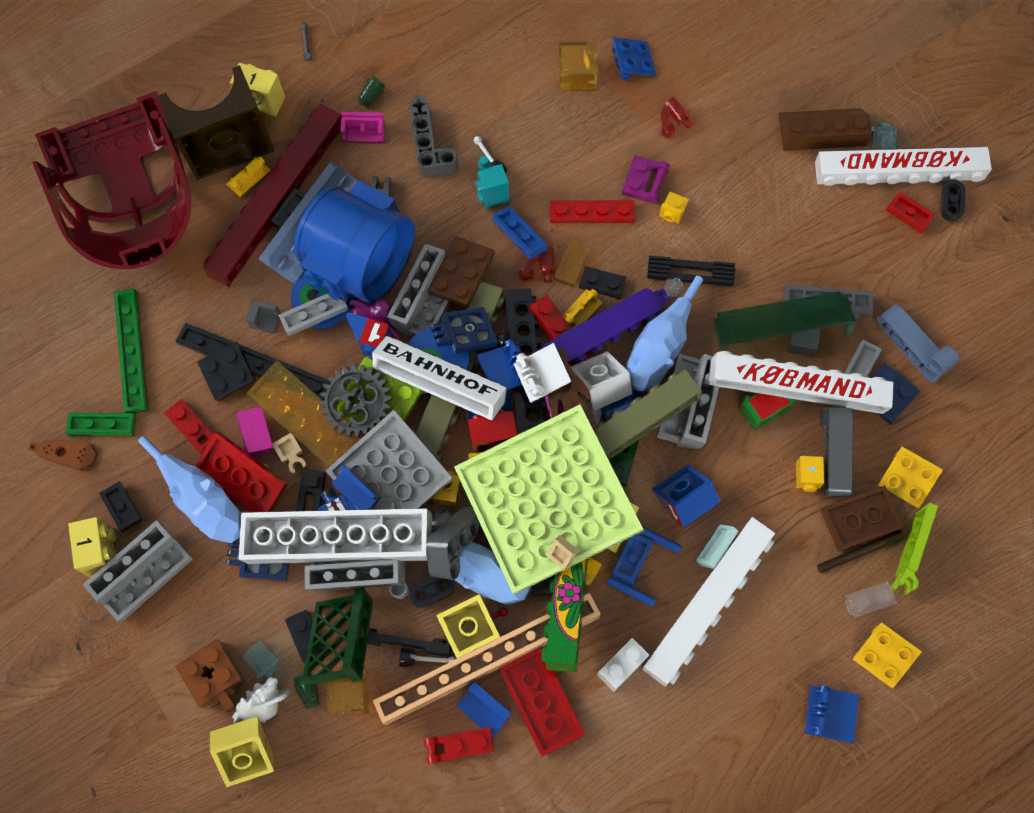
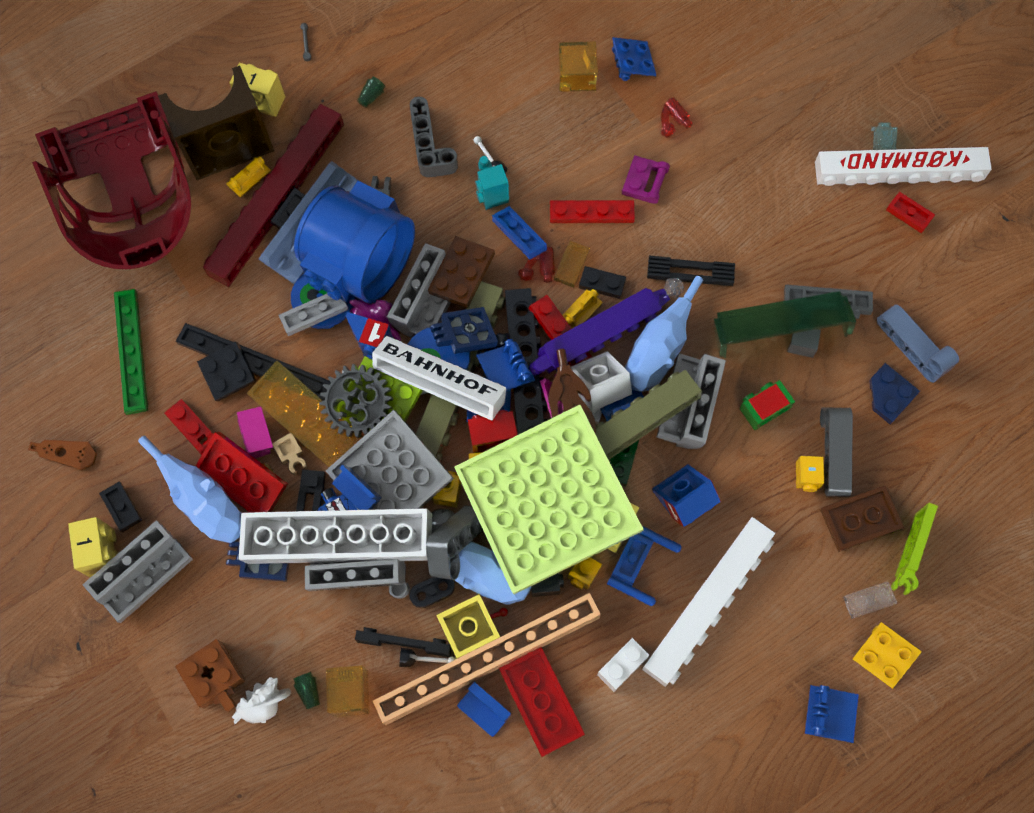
(101, 424): green tile -> none
(241, 751): light yellow brick -> none
(261, 659): clear light blue bracket -> none
(263, 316): dark grey panel -> none
(300, 630): black plate -> none
(355, 636): dark green fence -> none
(363, 127): dark pink hinge -> none
(460, 745): red plate -> none
(541, 372): white hinge -> none
(562, 552): tan plate -> none
(565, 618): brick -> none
(673, 207): yellow bracket -> none
(717, 546): light aqua tile -> none
(801, 382): white brick -> none
(824, 129): reddish brown slope -> none
(861, 551): dark brown bar -> none
(863, 358): light grey tile -> none
(910, 477): yellow hinge -> none
(953, 202): black plate -> none

